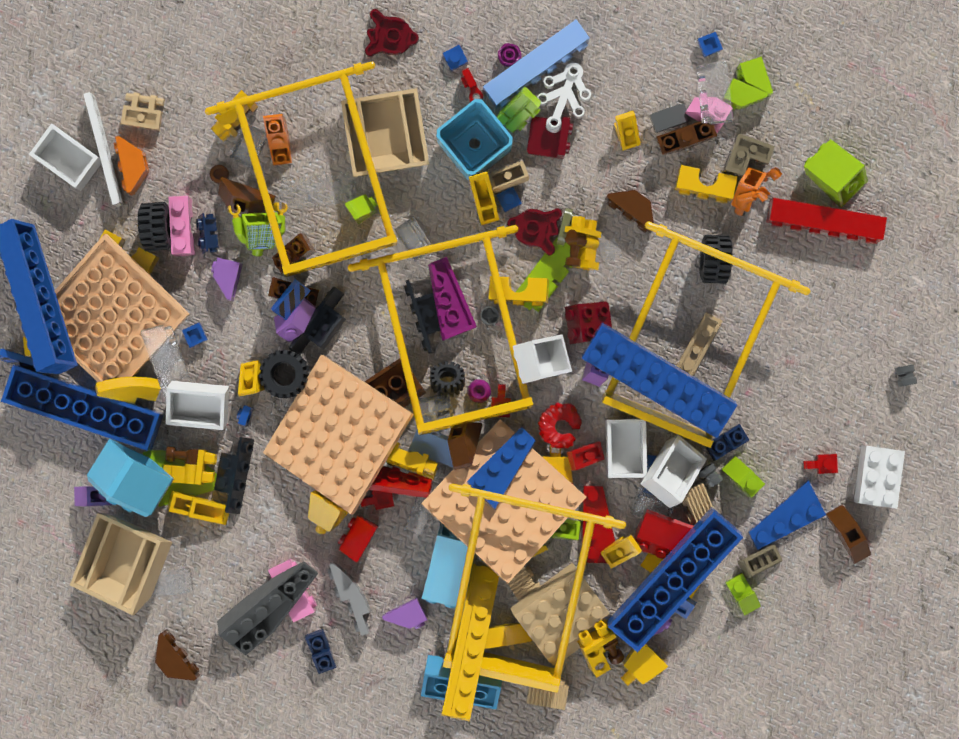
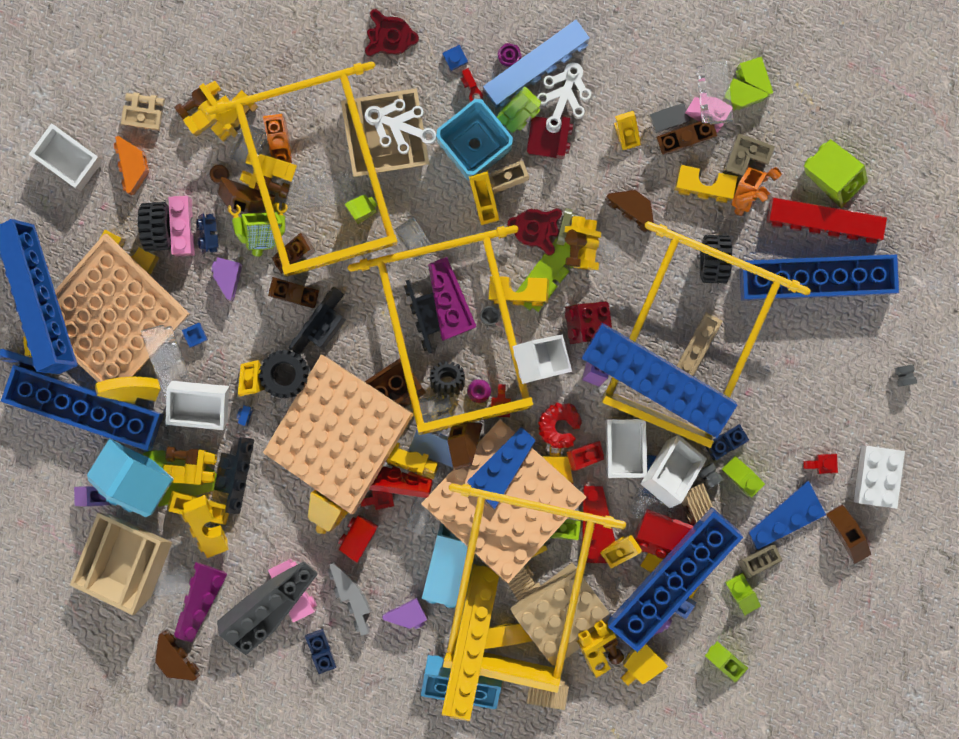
(103, 149): white tile -> none
(201, 98): none -> yellow hips
(202, 593): none -> magenta wing
(210, 540): none -> yellow arch
(270, 167): none -> yellow hips
(290, 299): blue tile -> none
(296, 323): medium lavender slope -> none
(396, 124): none -> white plant
(508, 199): blue plate -> none
(710, 44): blue plate -> none
(726, 661): none -> lime slope
(825, 277): none -> blue brick

